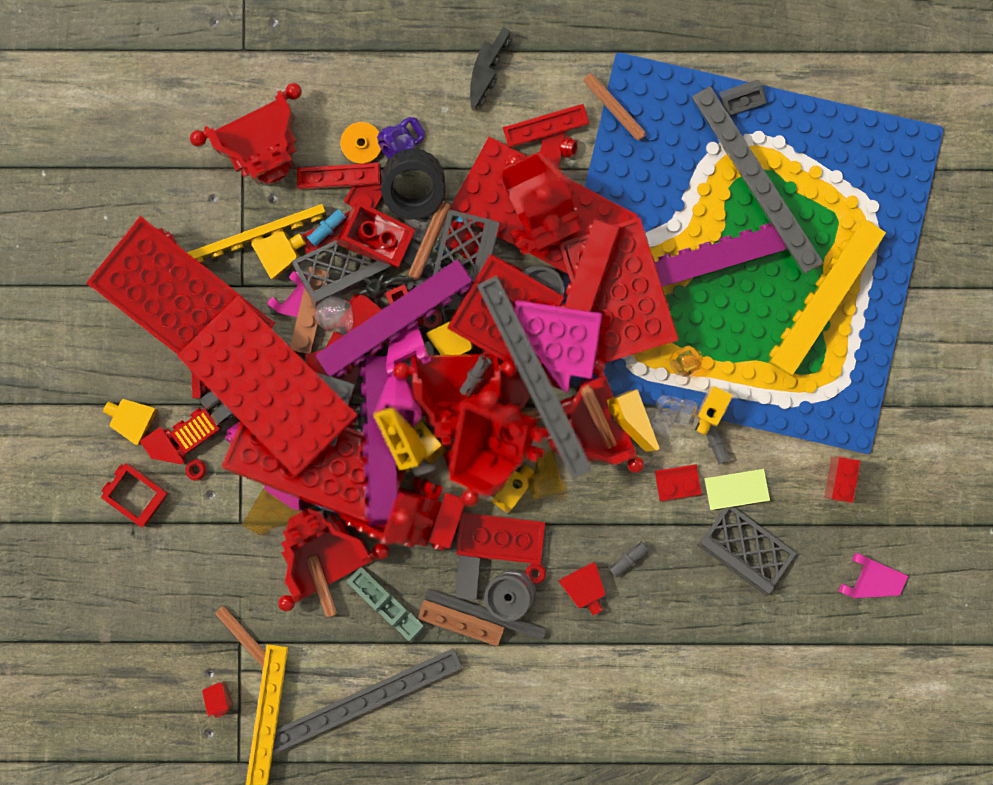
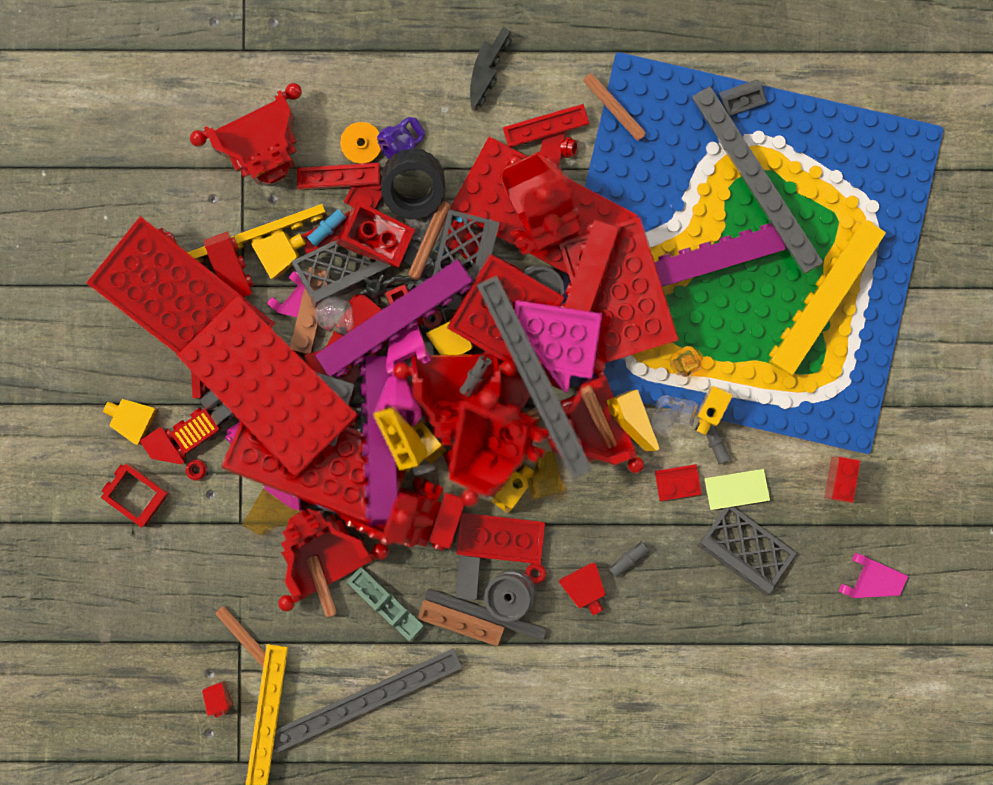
(228, 264): none -> red brick

